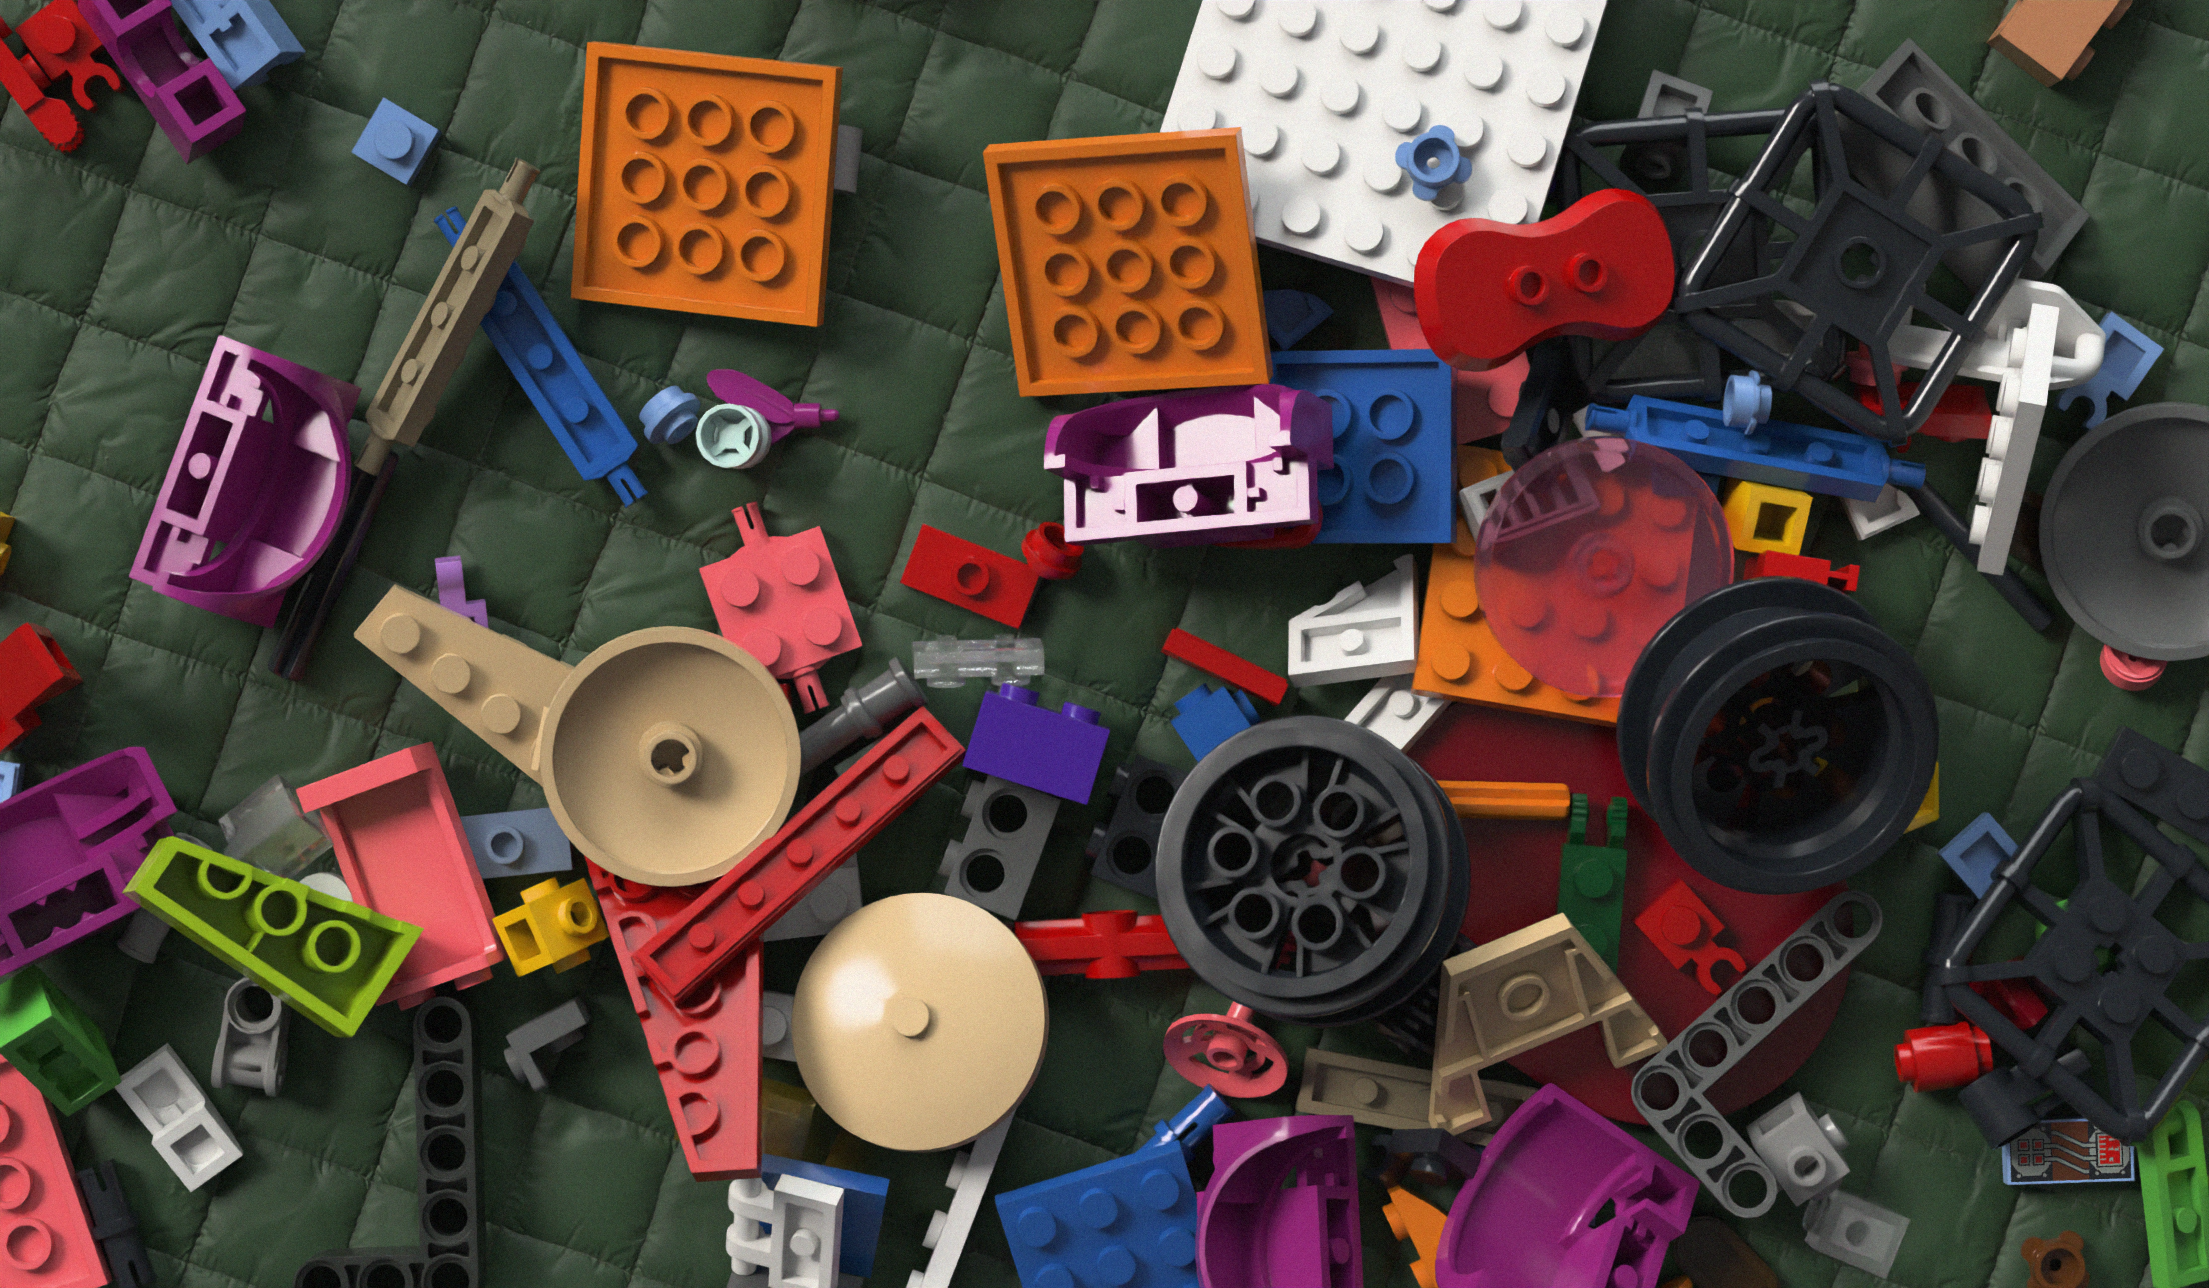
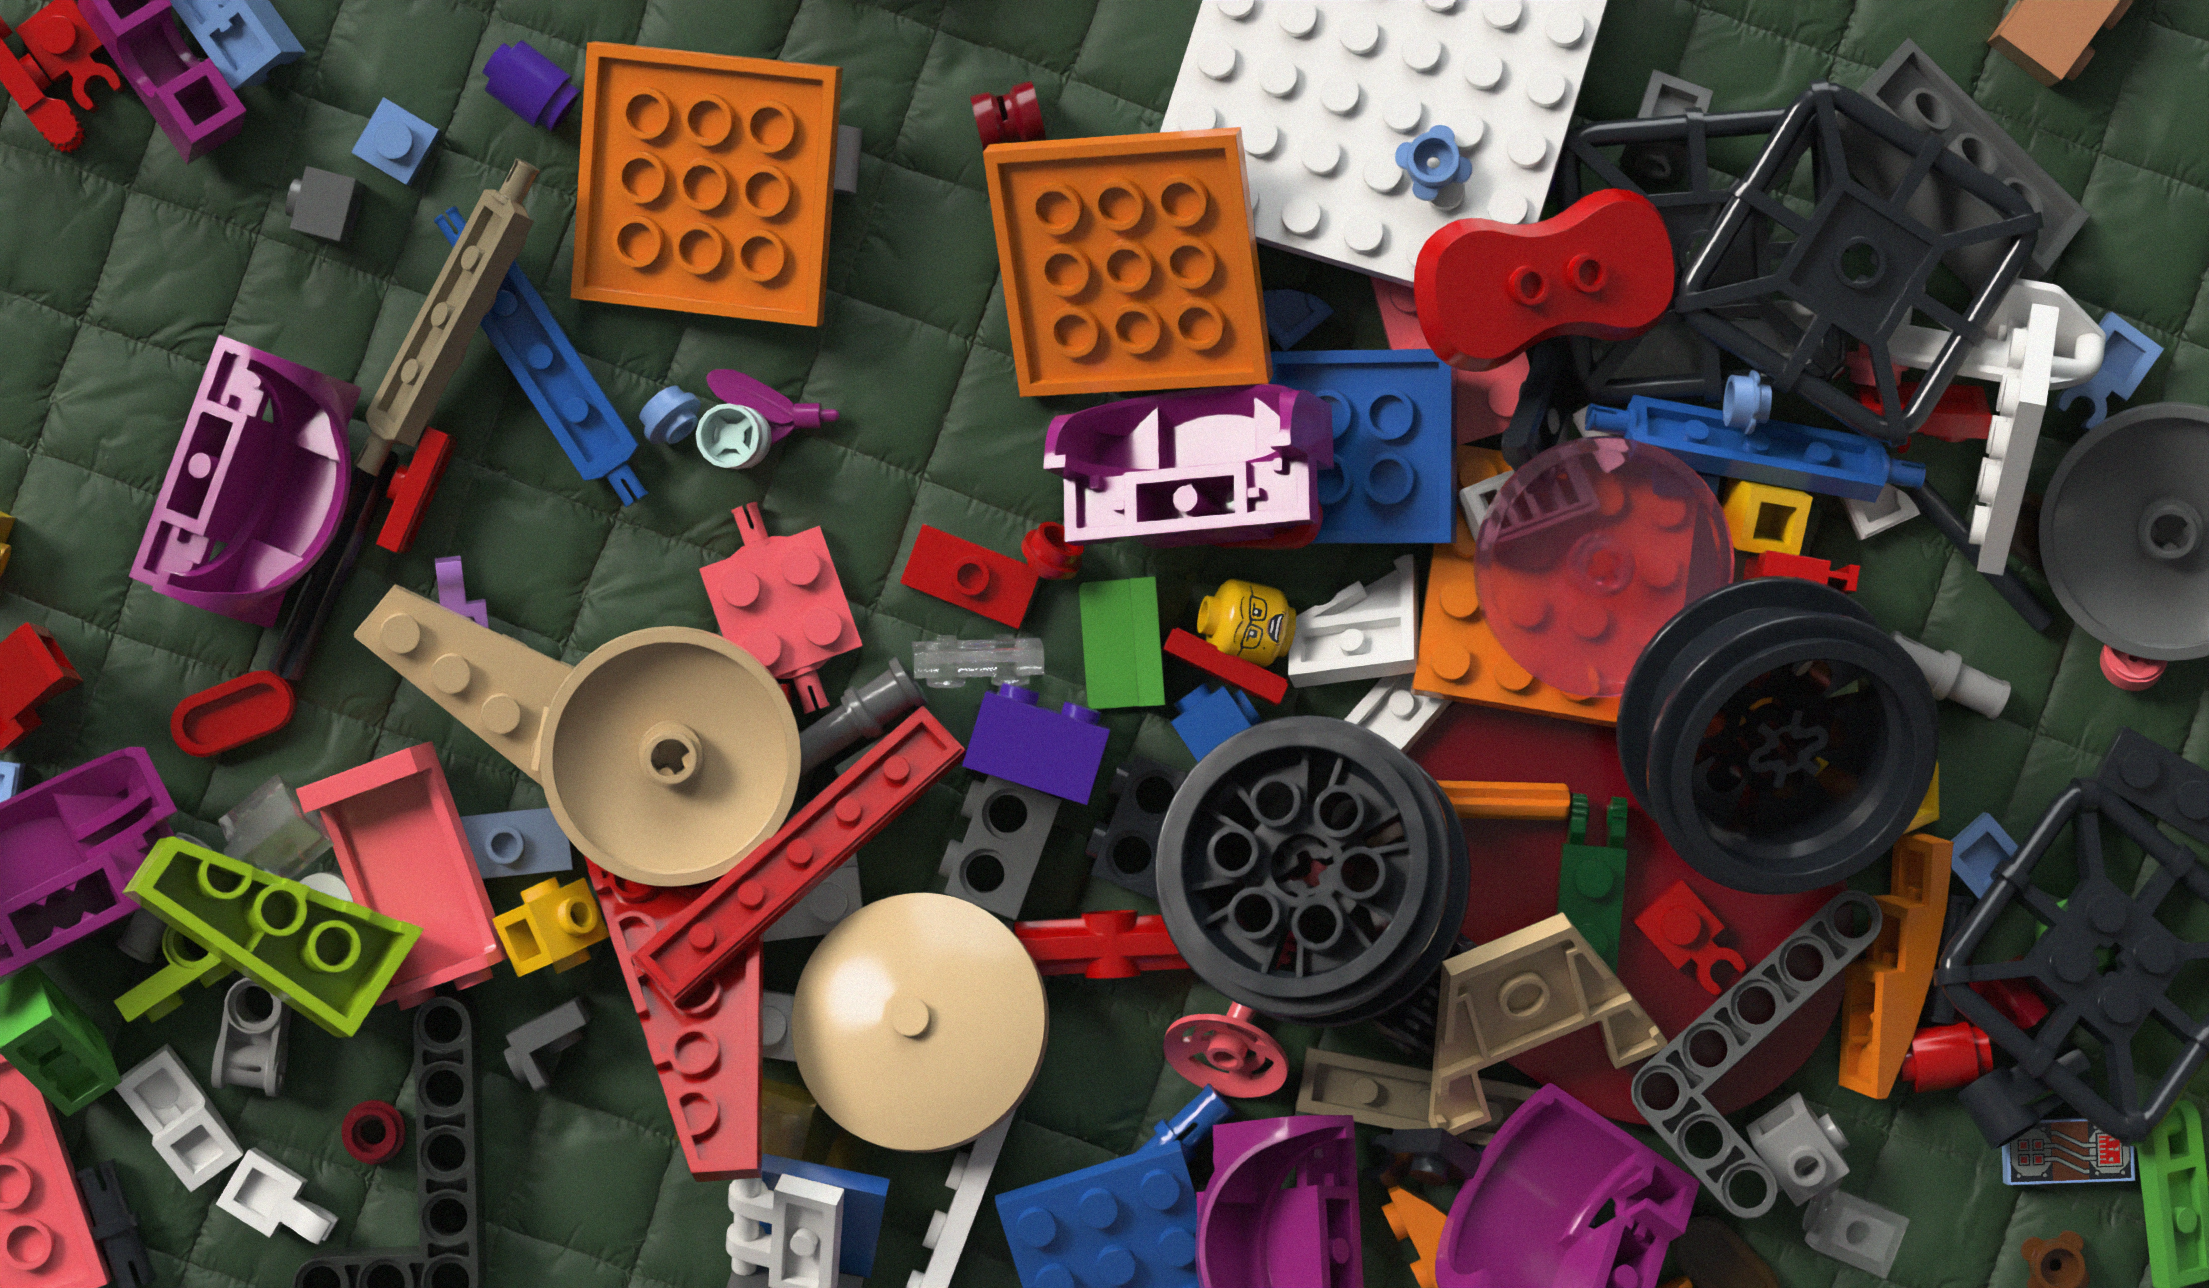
(160, 992): none -> lime plate
(233, 713): none -> red tile
(268, 1196): none -> white plate
(325, 205): none -> dark grey plate
(359, 1145): none -> dark red plate
(414, 490): none -> red plate
(530, 85): none -> dark purple brick
(1009, 116): none -> dark red wheel
(1121, 643): none -> bright green panel
(1248, 621): none -> yellow head
(1891, 984): none -> orange slope
(1956, 680): none -> light grey pin

